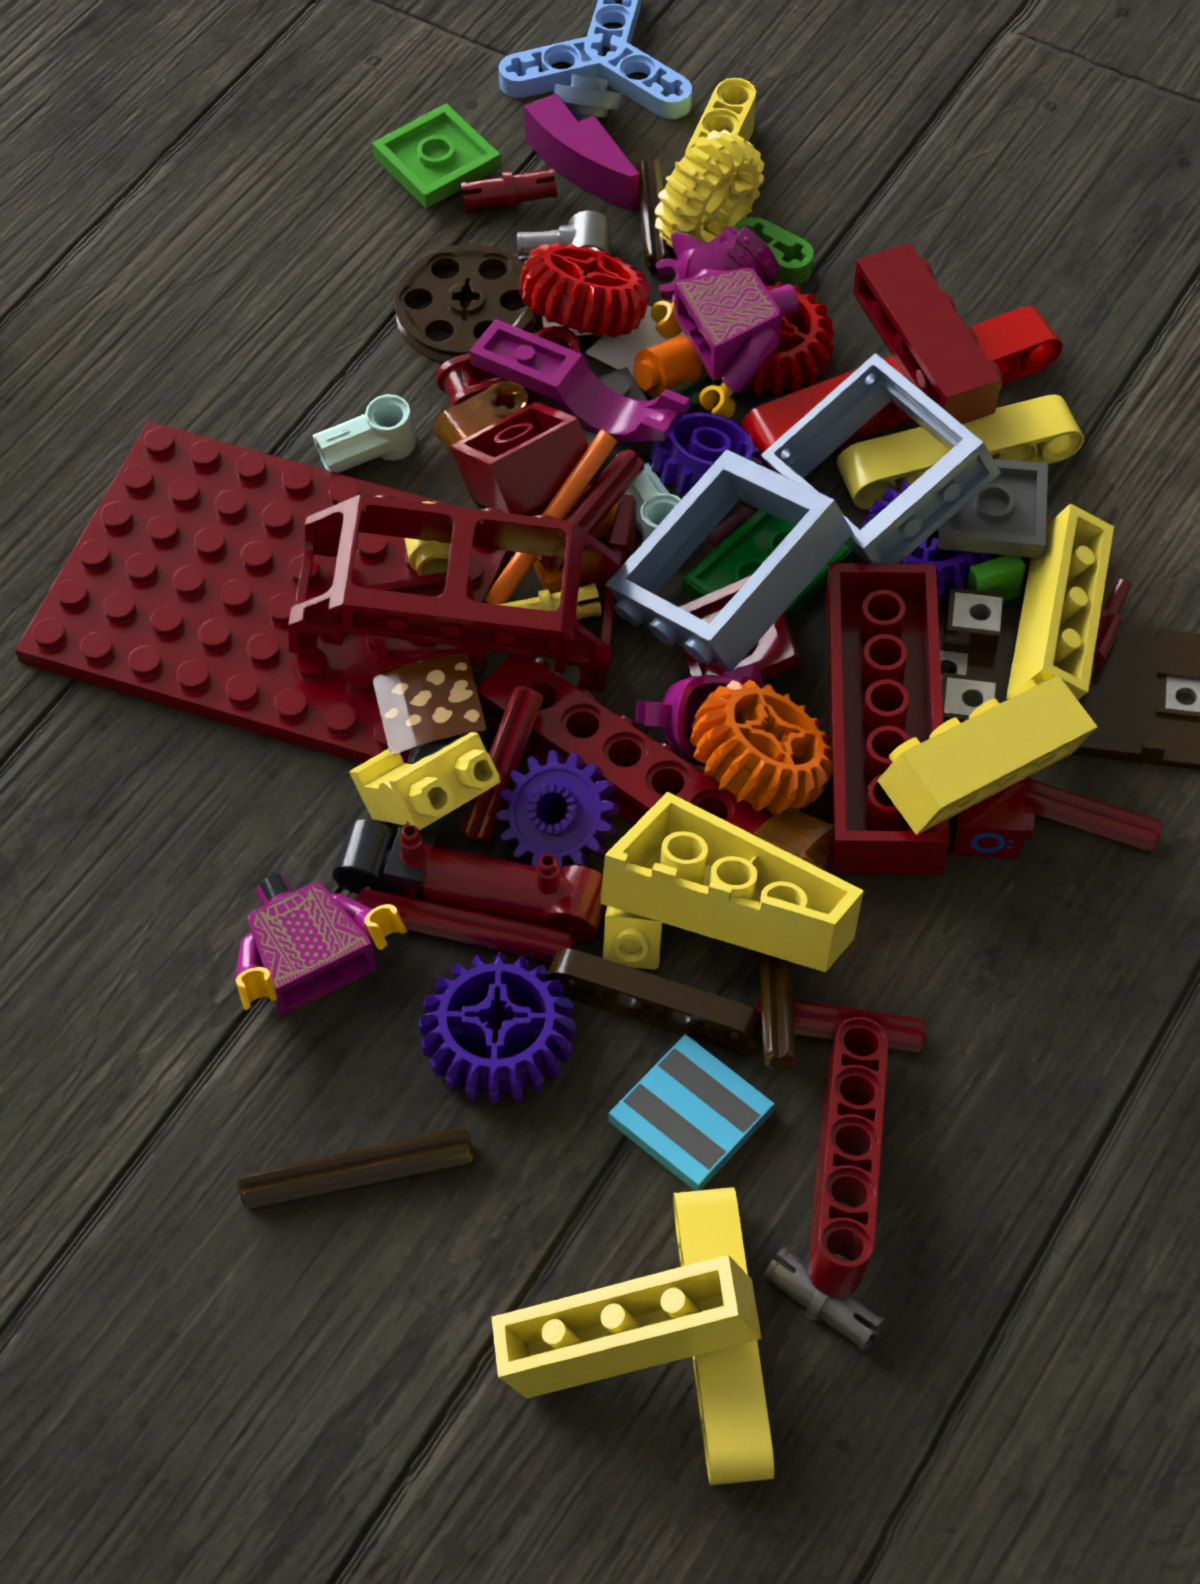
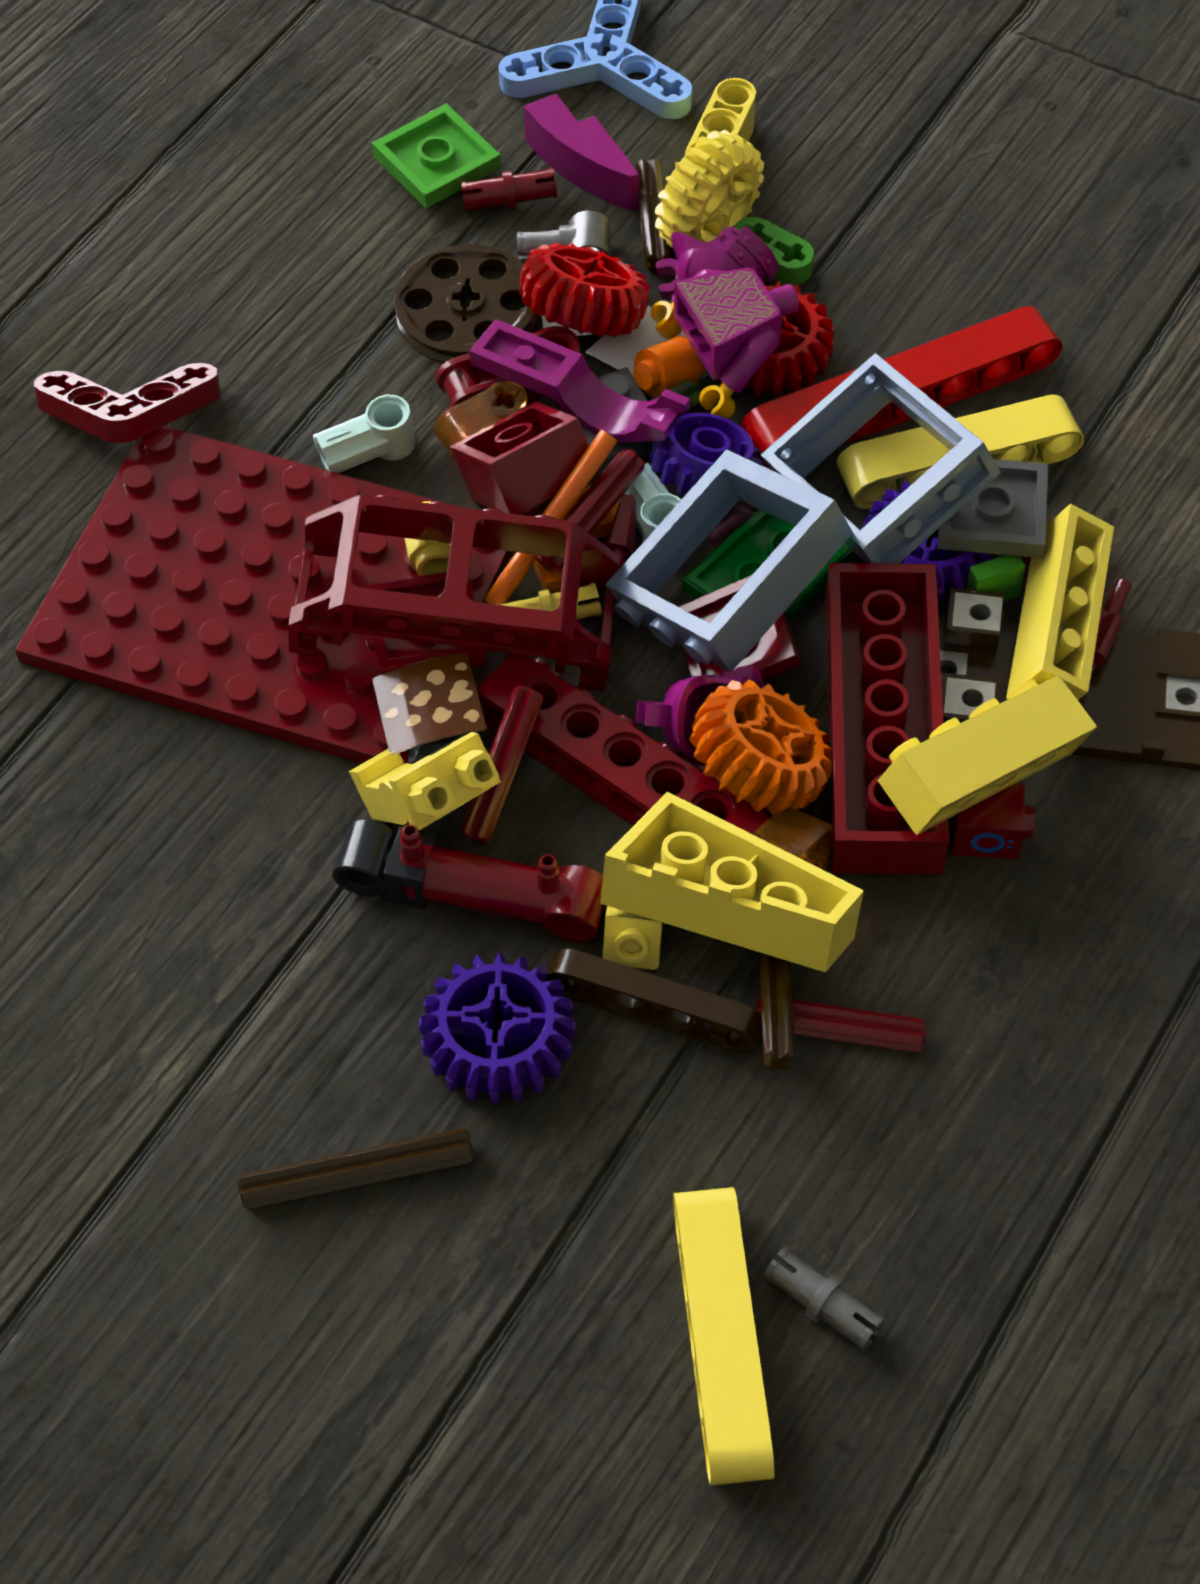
(130, 415): none -> dark red beam
(308, 943): magenta torso -> none
(472, 926): dark red axle -> none
(540, 791): dark purple gear -> none
(588, 97): sand blue plate -> none
(626, 1327): light yellow brick -> none
(691, 1113): medium azure tile -> none
(845, 1176): dark red beam -> none
(926, 333): dark red brick -> none
(1092, 815): dark red axle -> none

